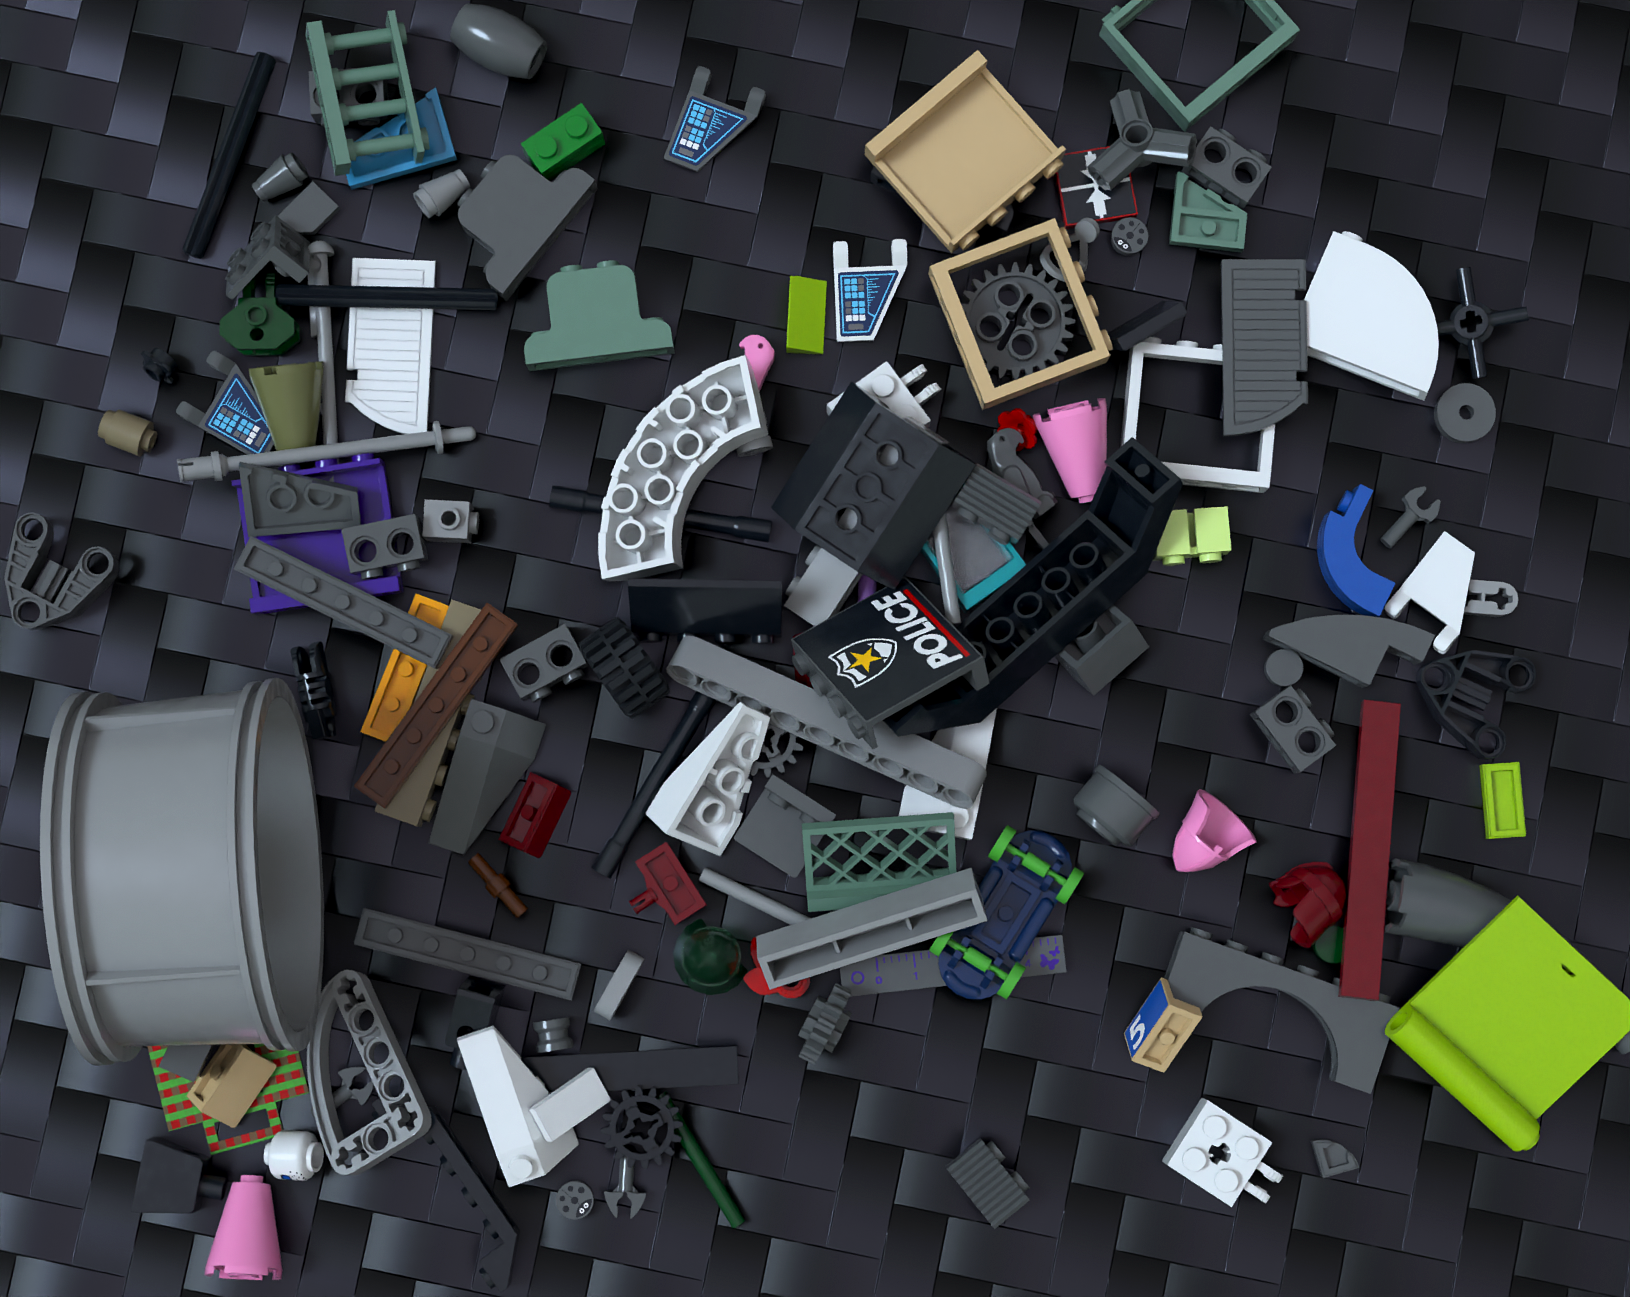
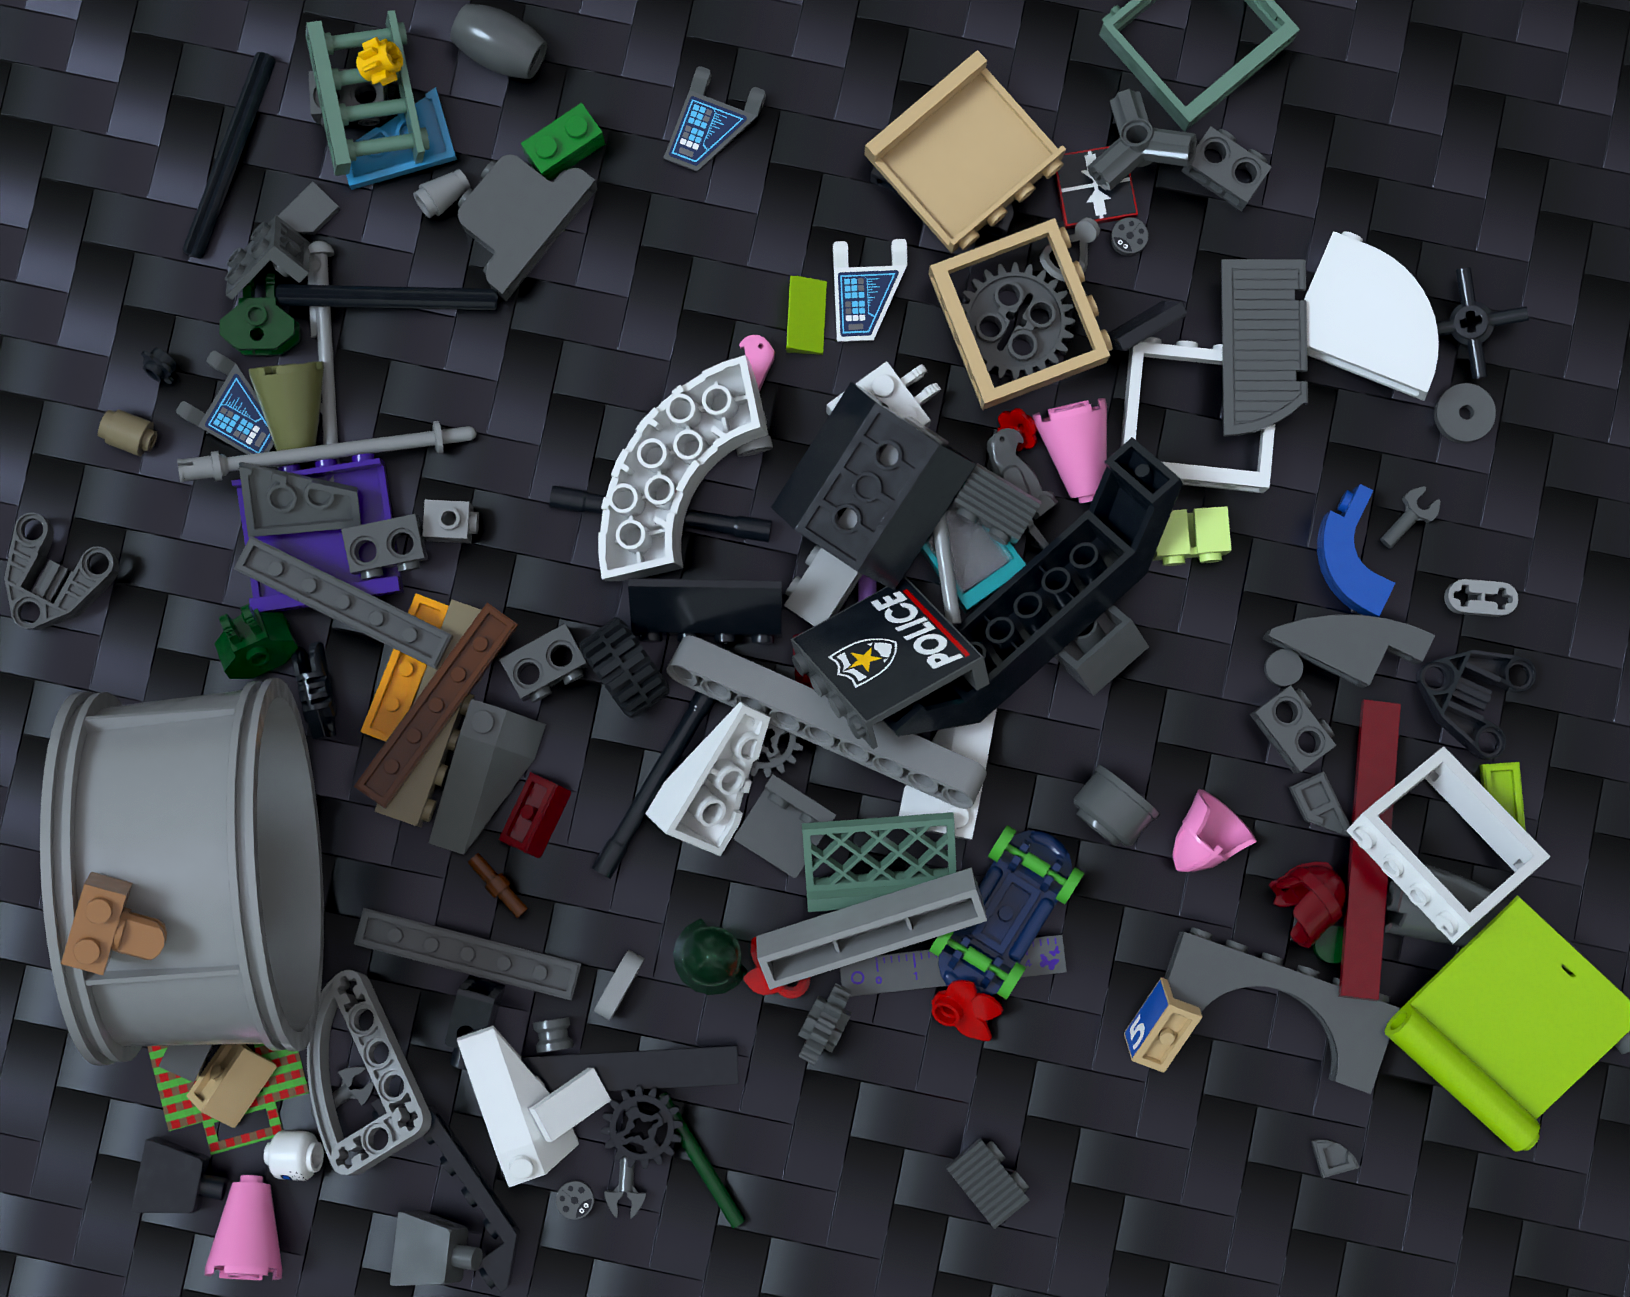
(106, 926): none -> medium nougat brick
(254, 643): none -> dark green hinge
(282, 176): dark grey cone -> none
(379, 61): none -> yellow gear
(391, 348): white piece -> none
(431, 1250): none -> dark grey torso
(595, 320): sand green brick -> none
(667, 885): dark red plate -> none
(751, 897): light grey bar -> none
(966, 1009): none -> red plate
(1205, 219): sand green wing -> none
(1242, 1154): white hinge -> none
(1319, 804): none -> dark grey tile
(1439, 587): white flag -> none
(1480, 812): none -> white window

